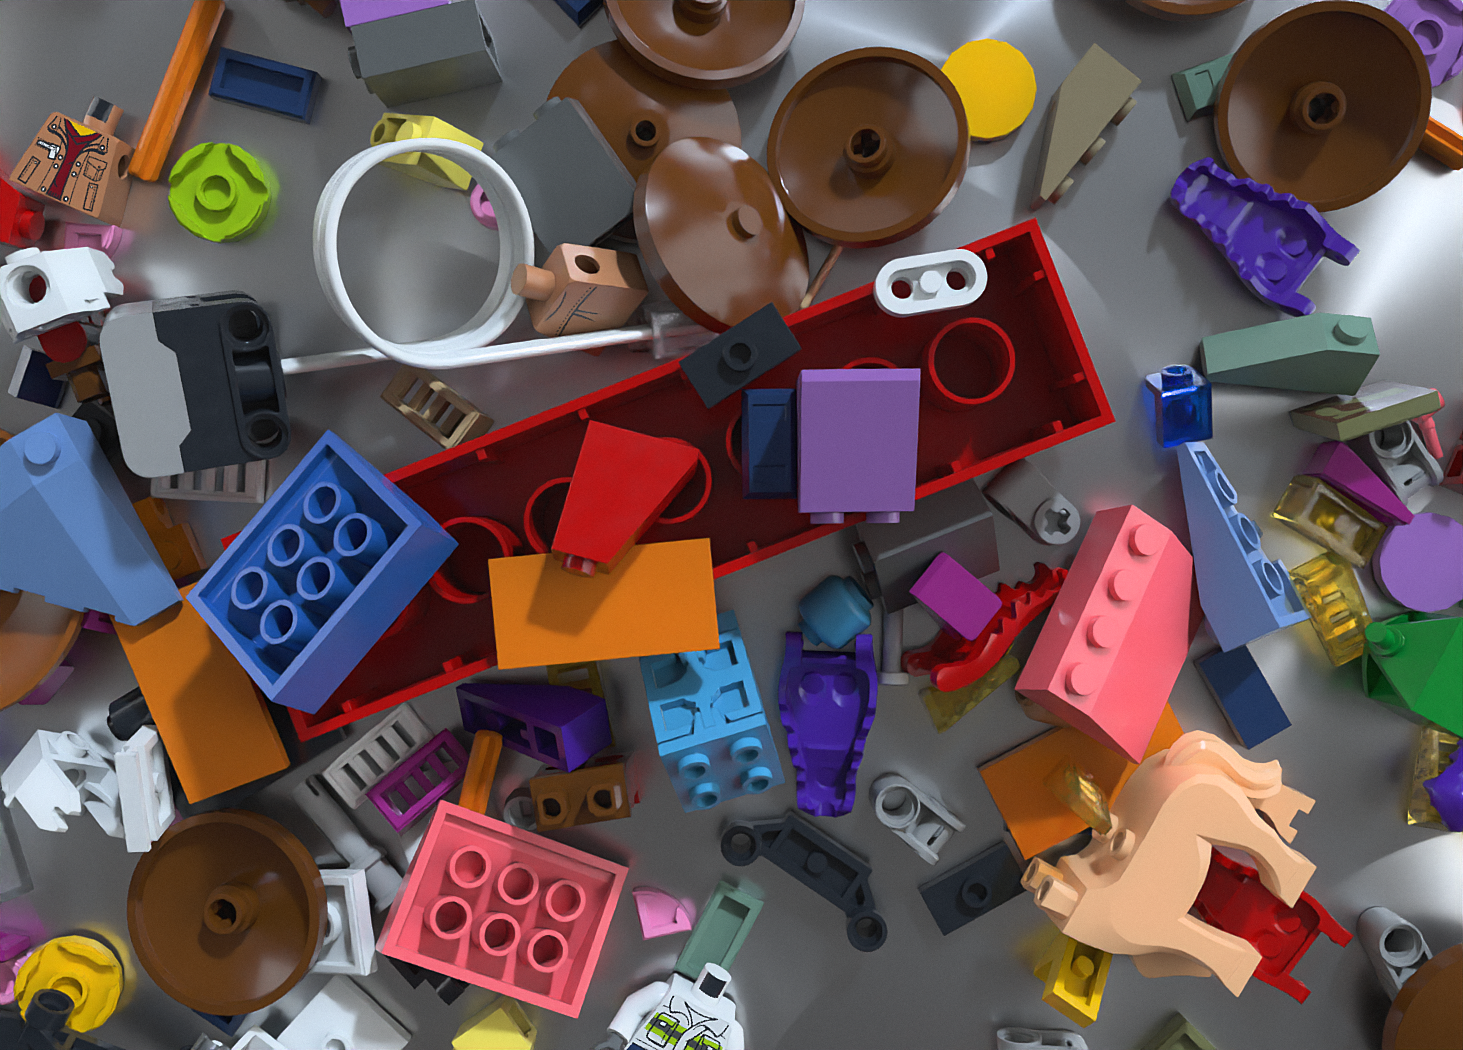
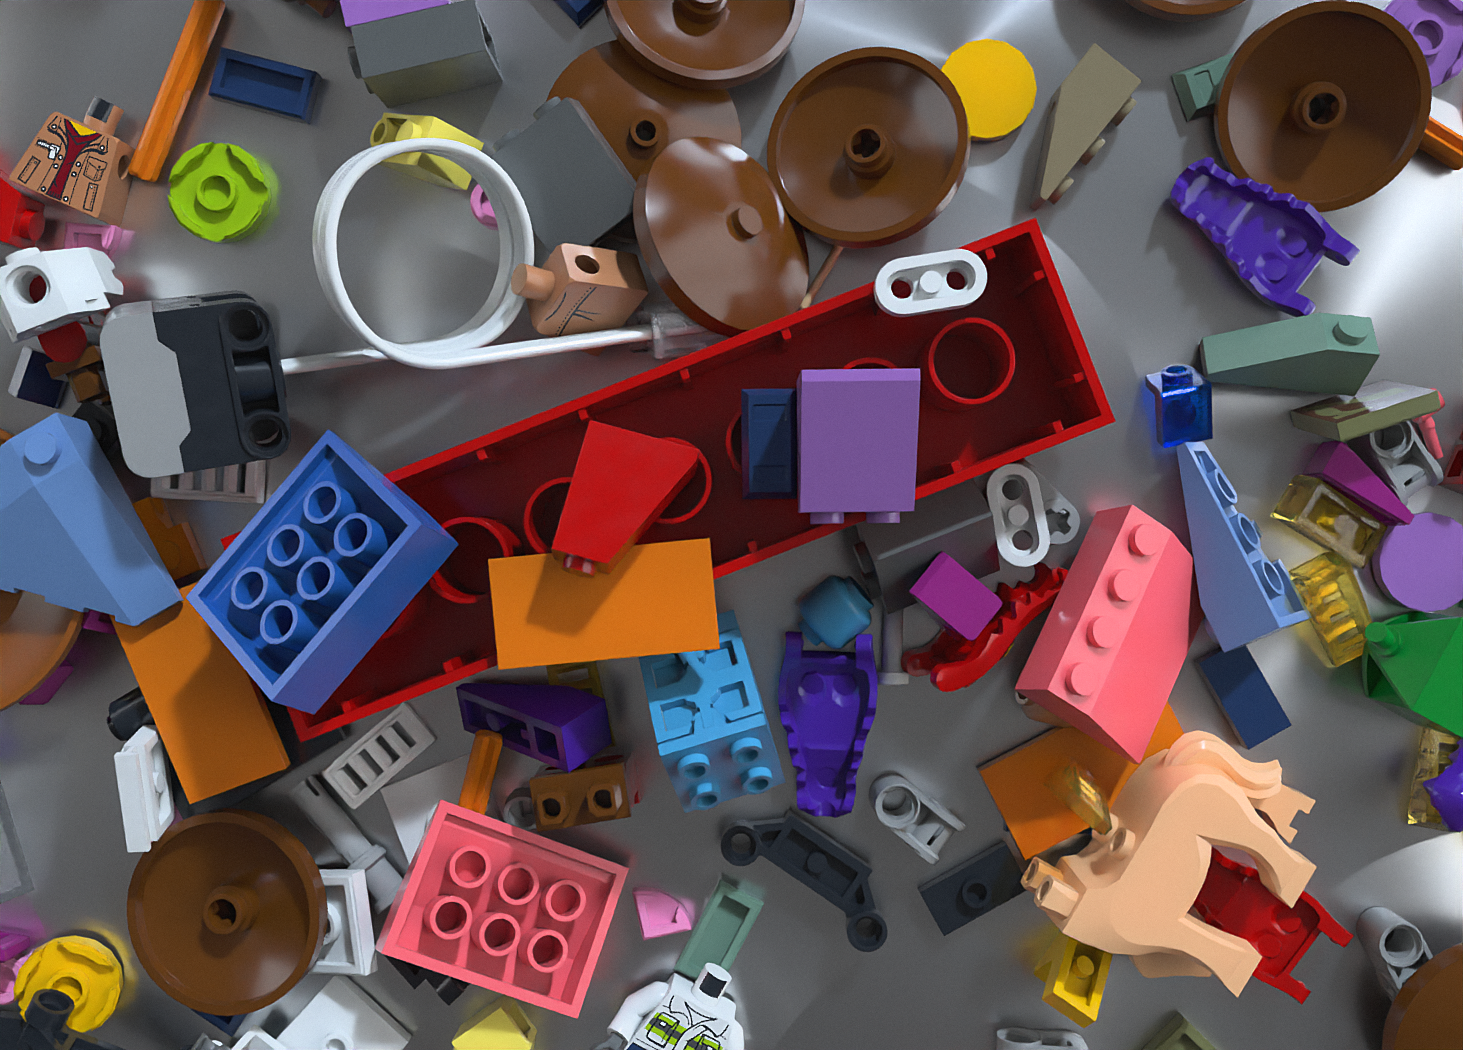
(60, 777): white piece -> none
(395, 780): magenta slope -> none
(461, 425): tan slope -> none
(740, 355): black plate -> none
(949, 707): clear yellow slope -> none
(1019, 514): none -> white plate

